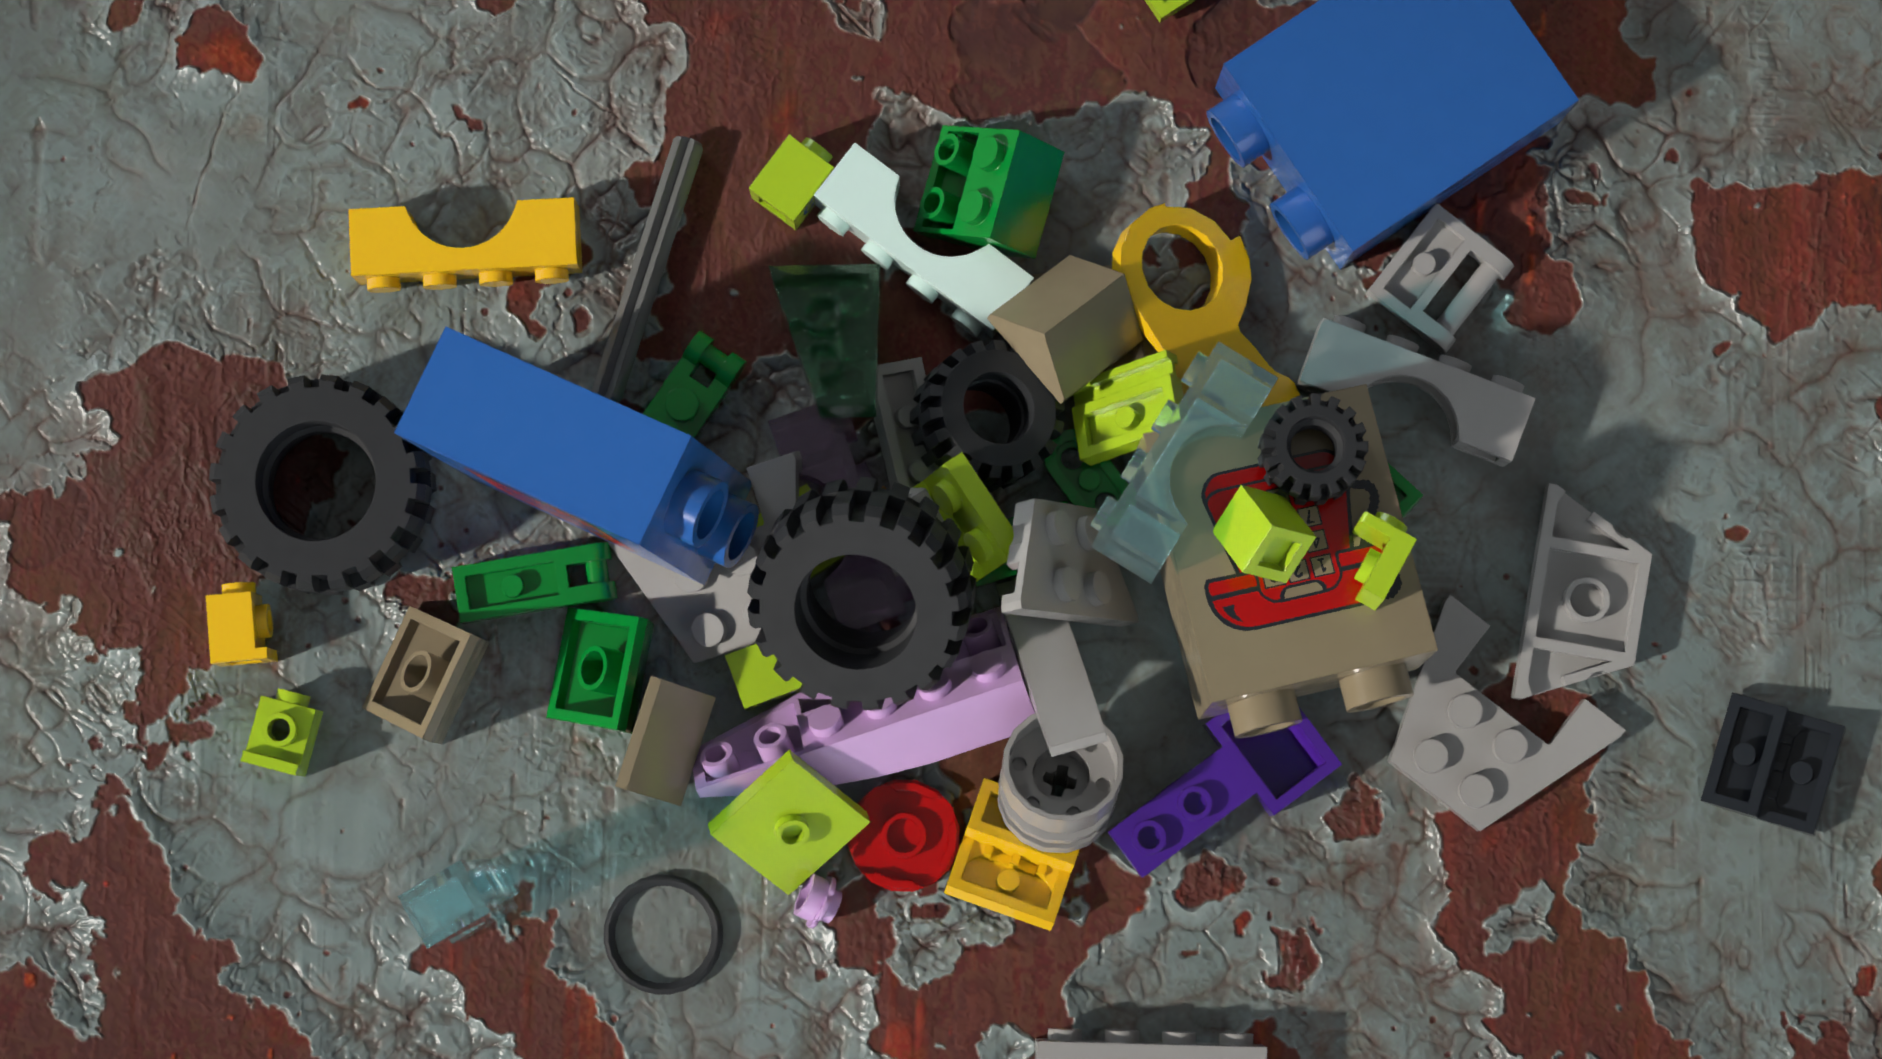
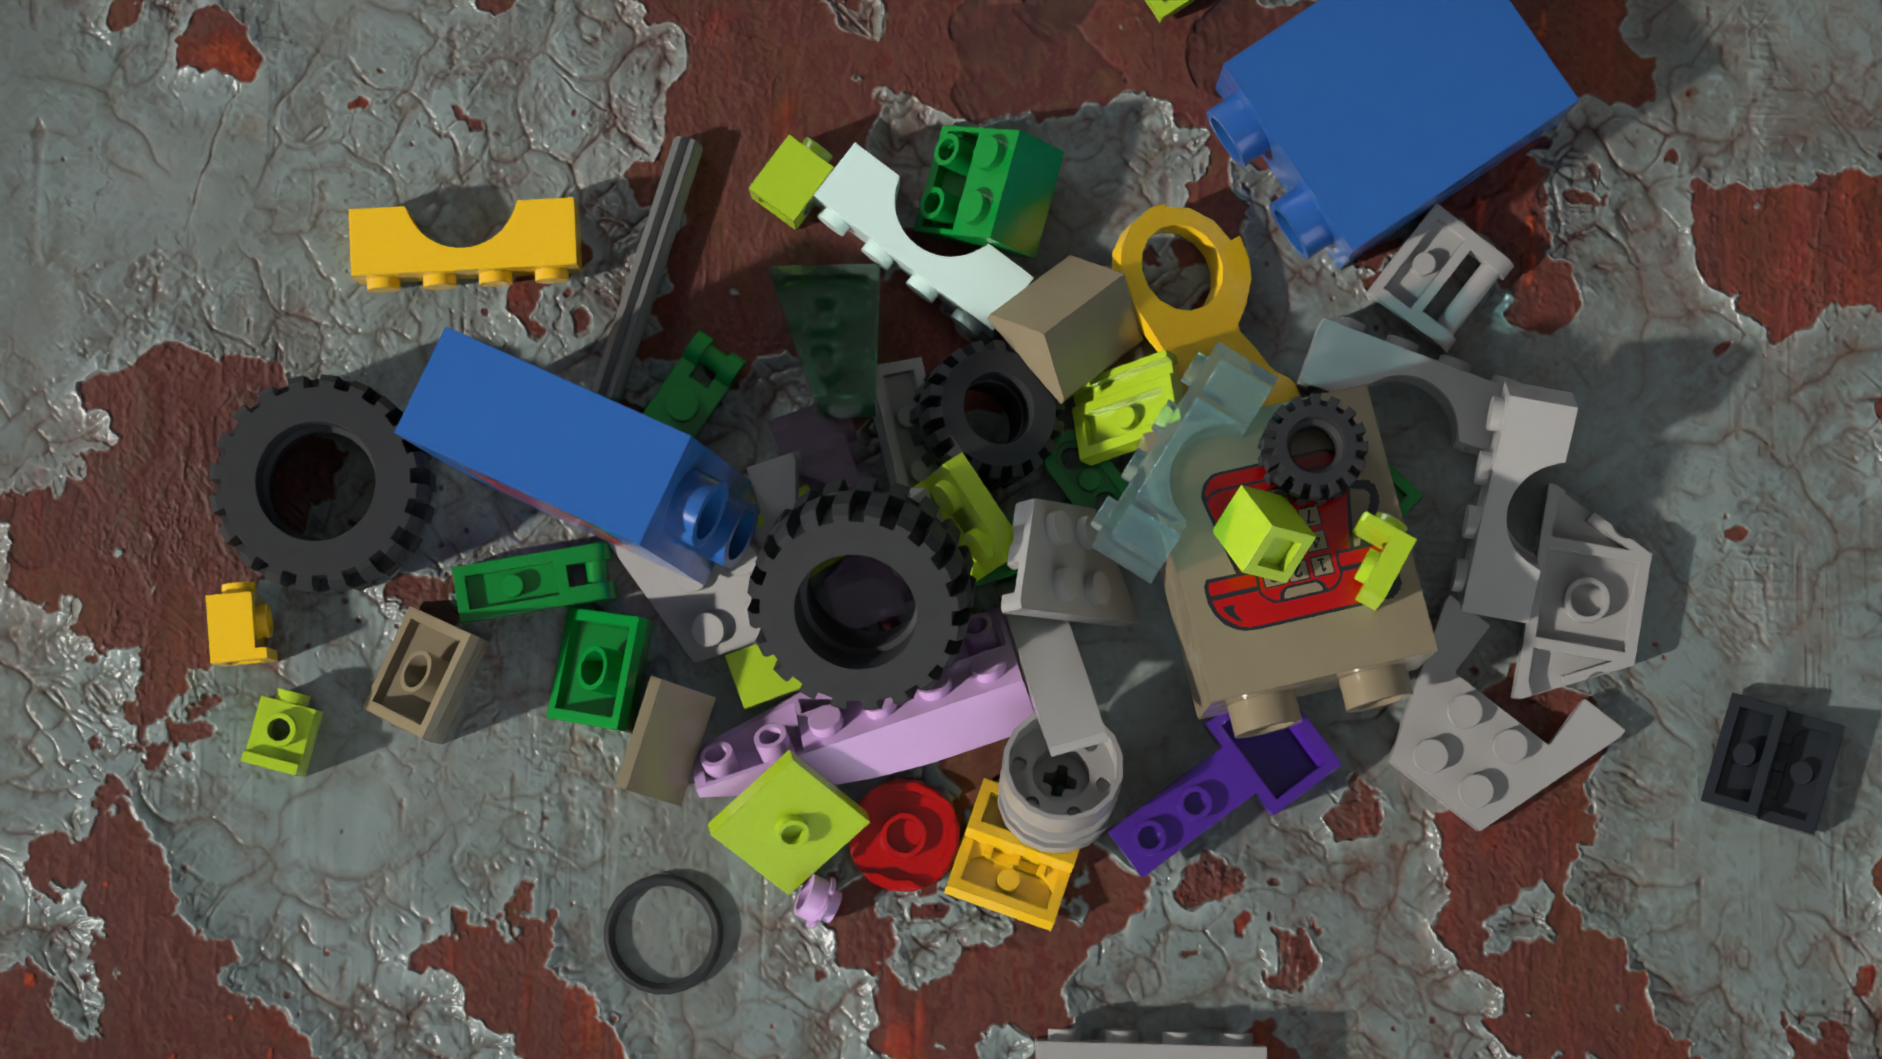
(460, 901): clear light blue arch -> none
(1529, 433): none -> light grey arch

